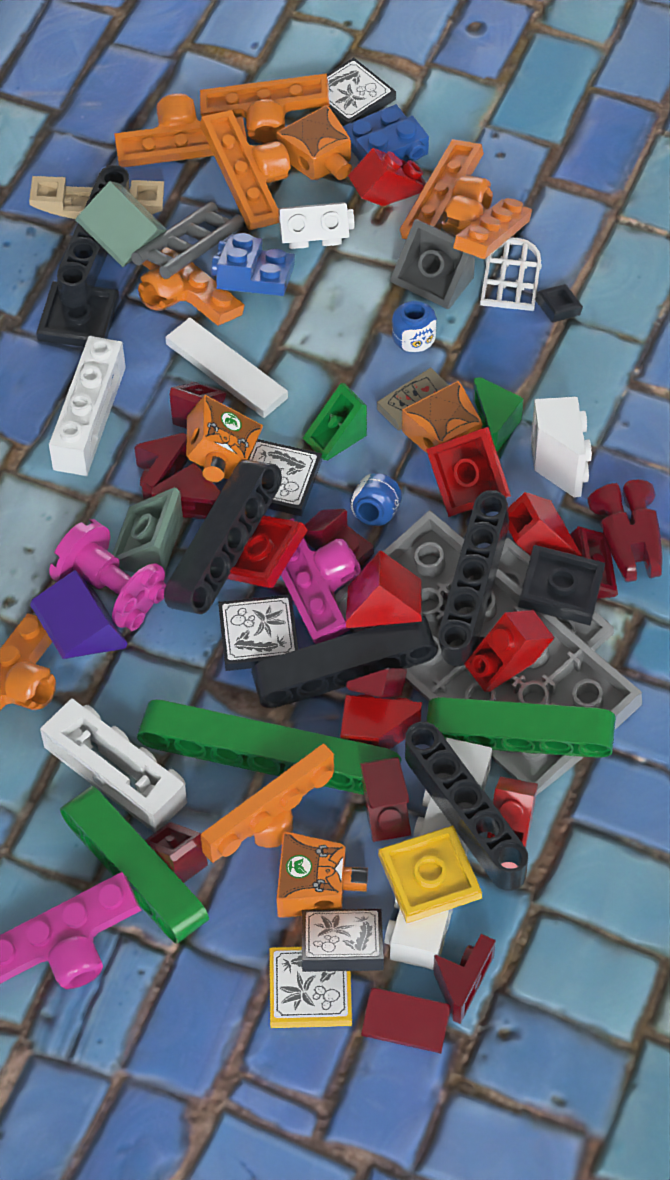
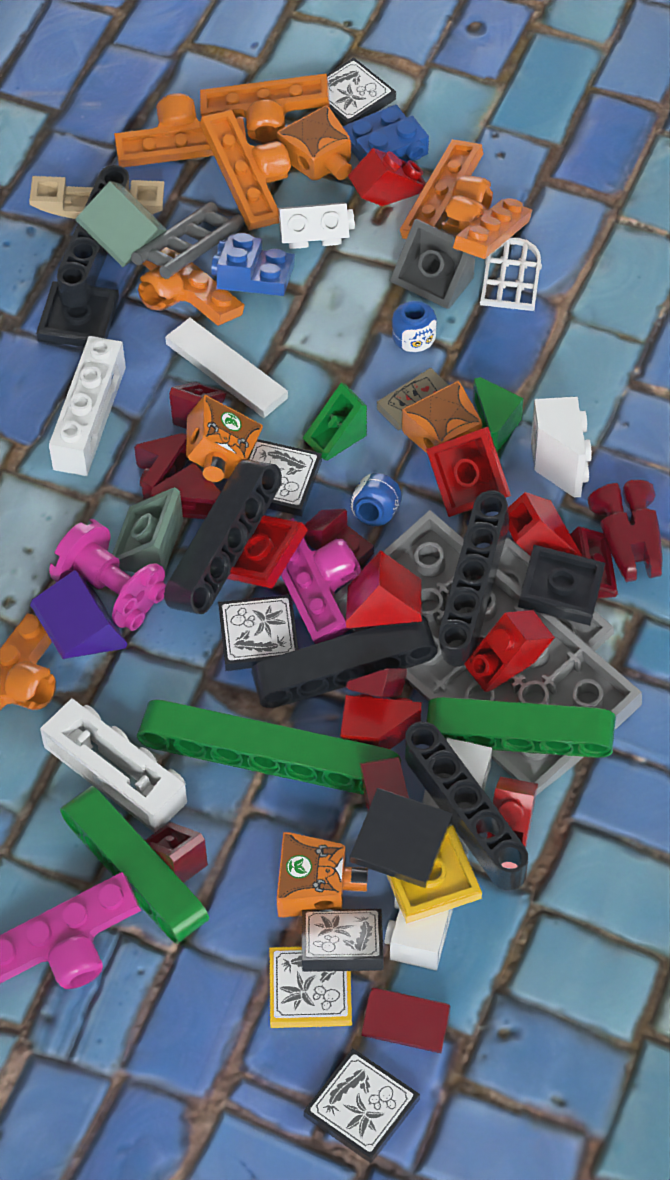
(270, 809): orange plate -> none
(361, 1105): none -> tile
(401, 837): none -> black tile
(462, 981): dark red slope -> none
(559, 303): black tile -> none

